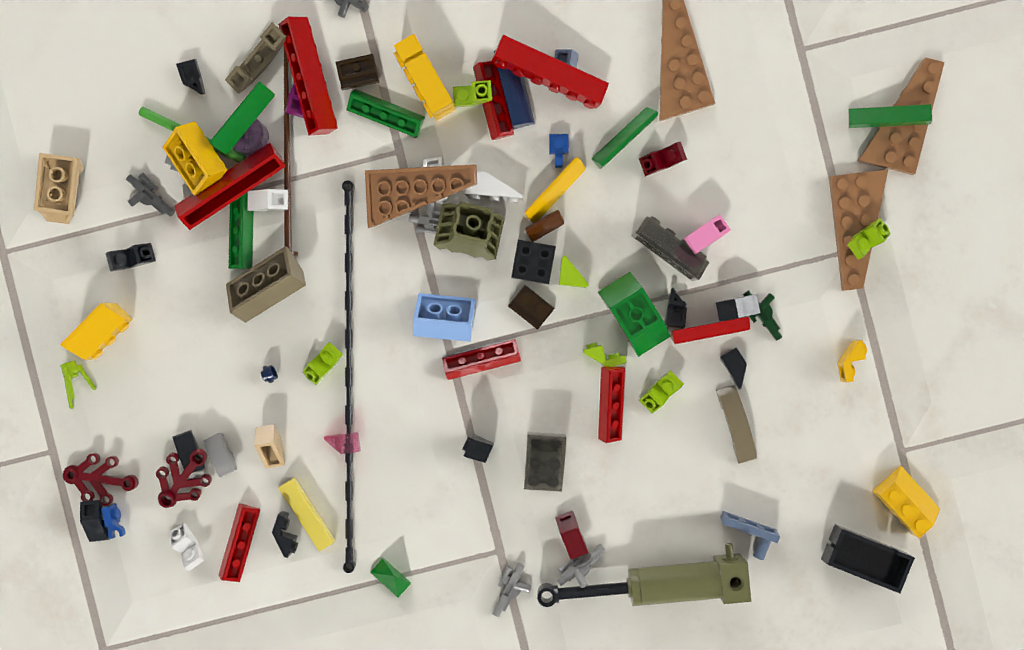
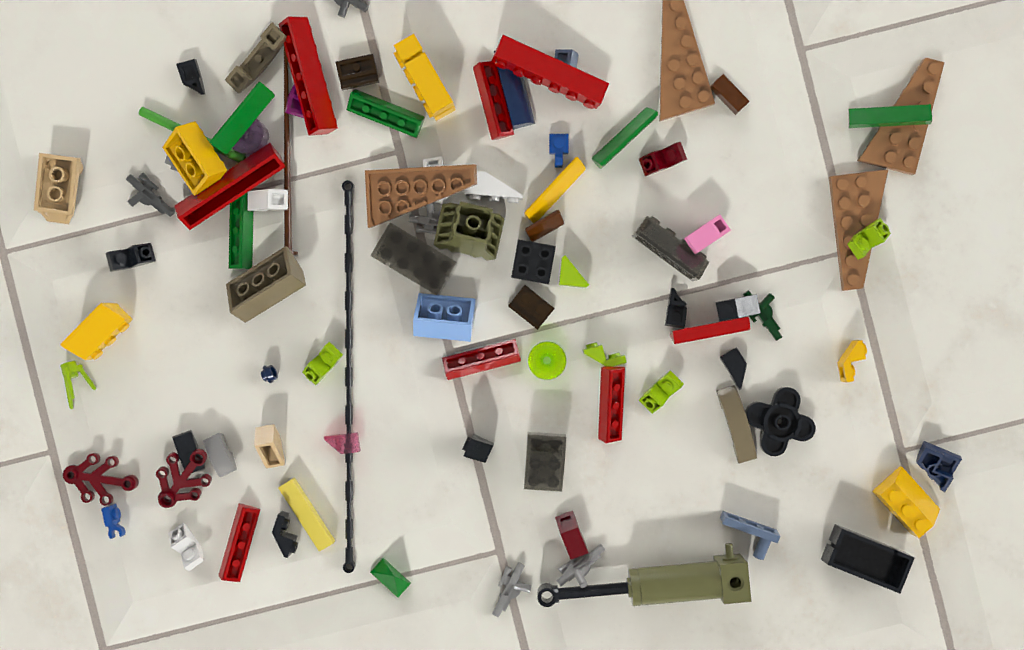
(92, 521): black slope -> none
(414, 259): none -> clear smoke piece
(472, 95): lime slope -> none
(550, 370): none -> clear neon green dish
(635, 313): green slope -> none
(729, 94): none -> reddish brown slope
(793, 425): none -> black plant
(938, 464): none -> dark blue slope

